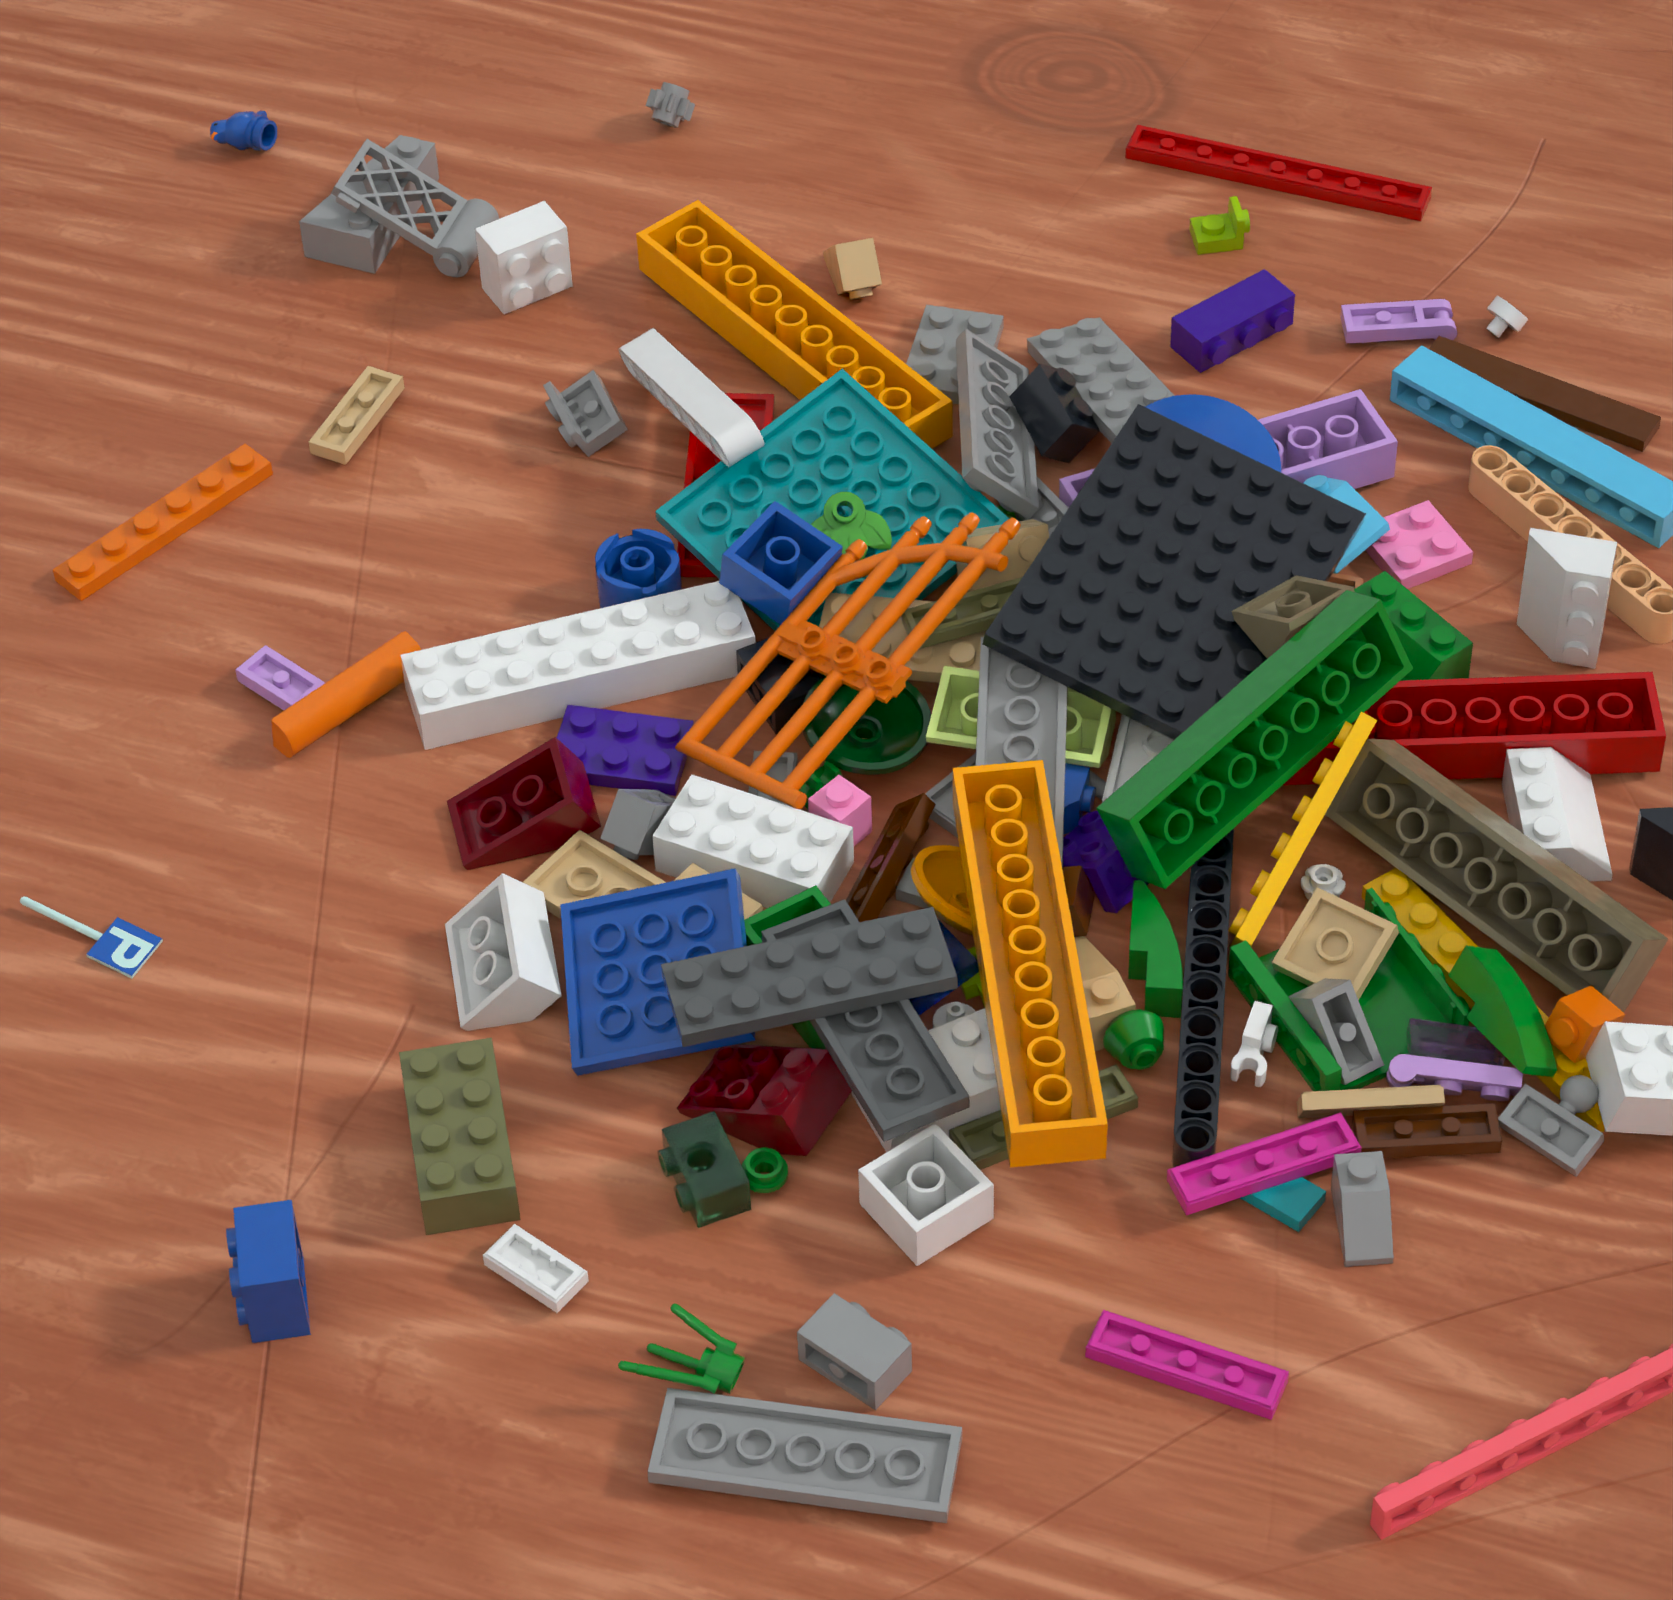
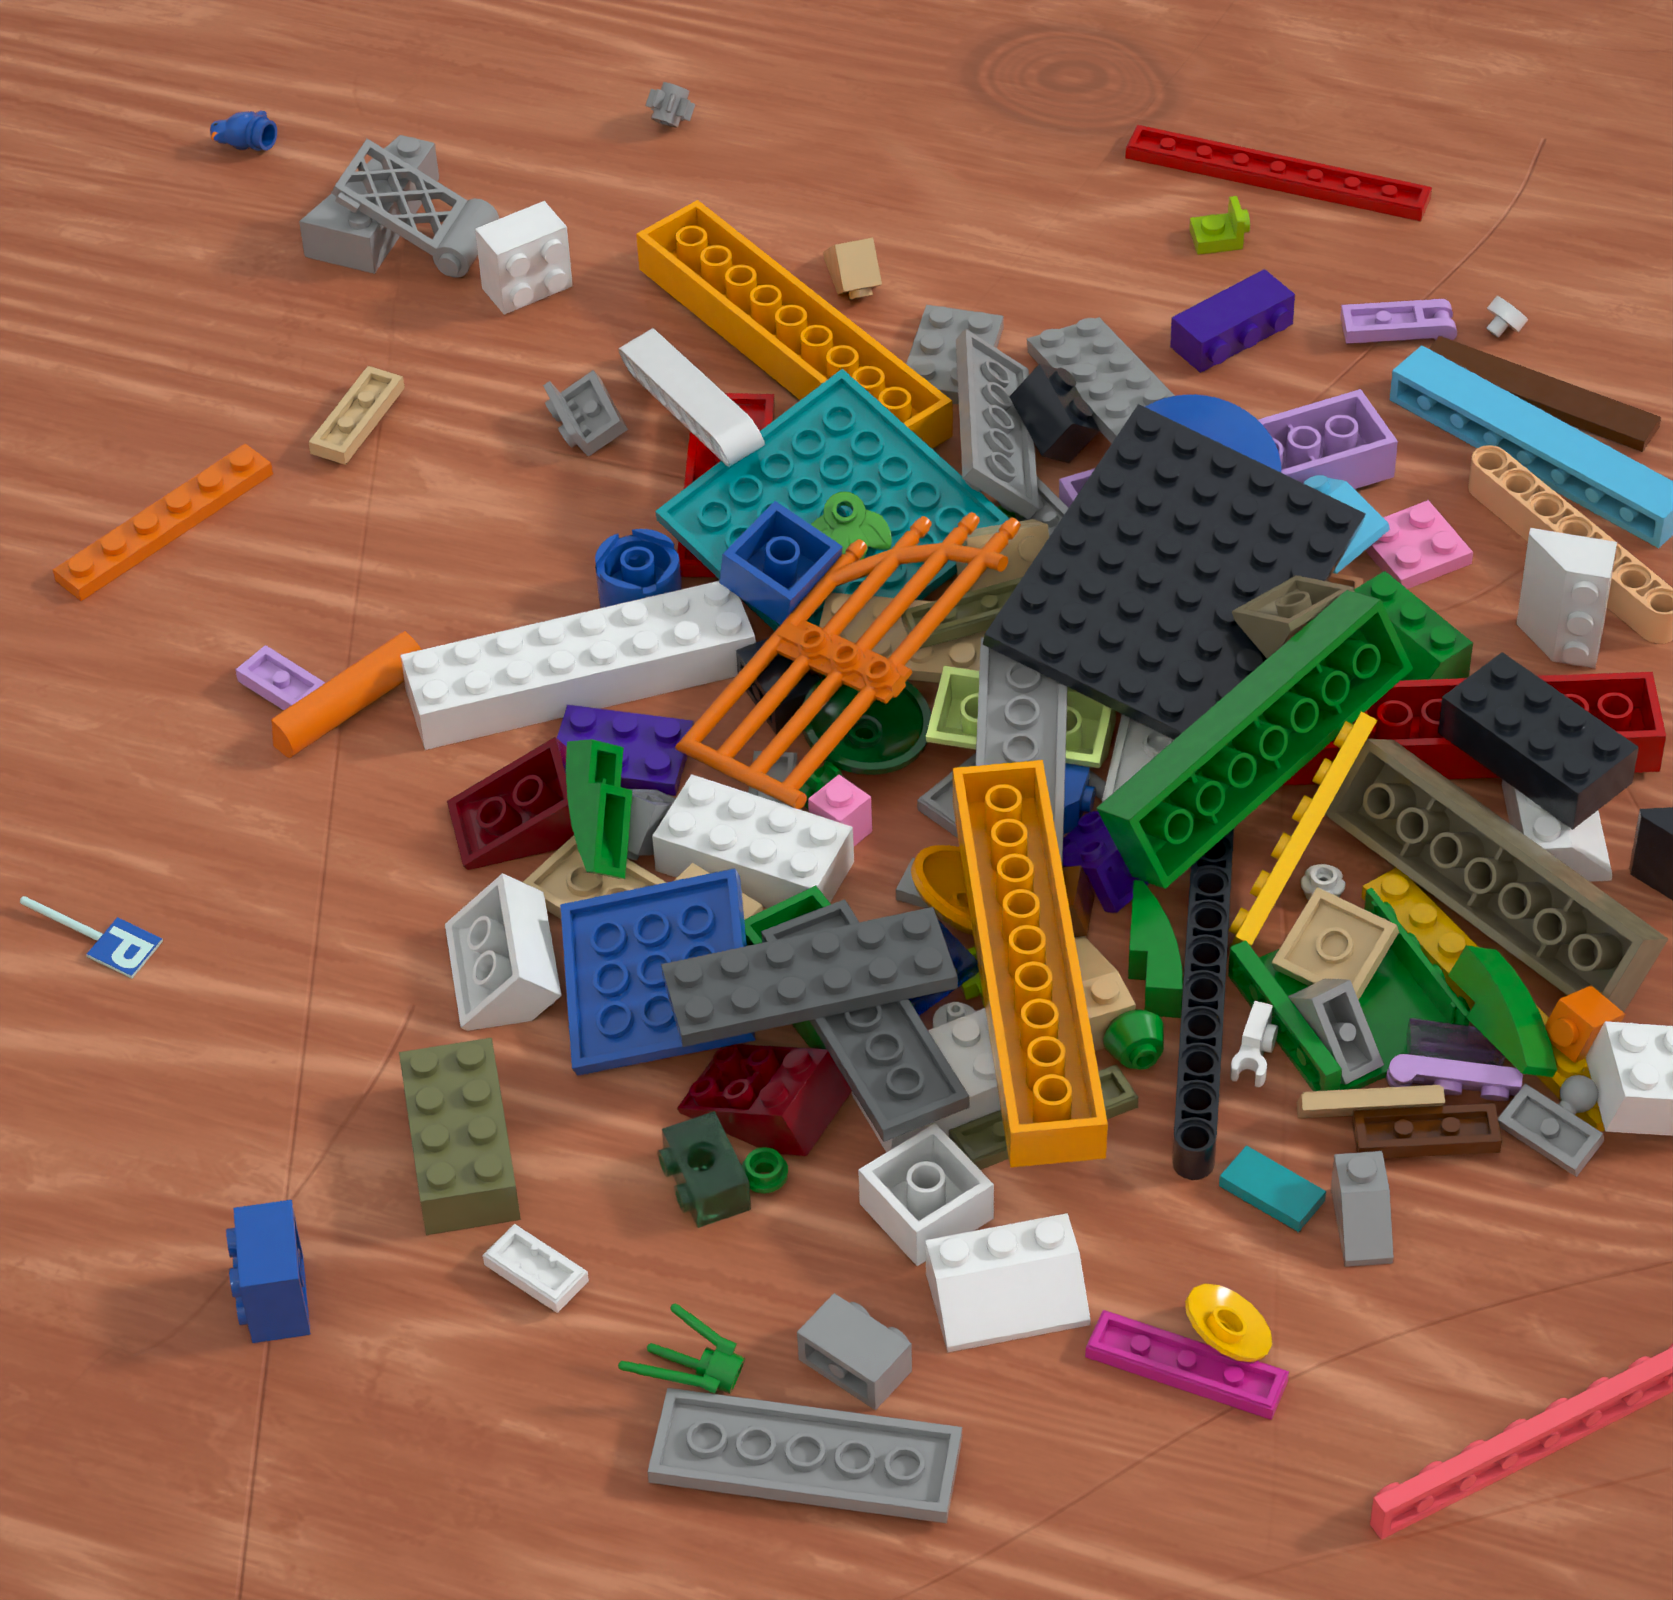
(598, 806): none -> green slope
(889, 857): reddish brown plate -> none
(1007, 1282): none -> white slope
(1228, 1322): none -> yellow dish
(1261, 1164): dark pink tile -> none
(1537, 740): none -> black brick

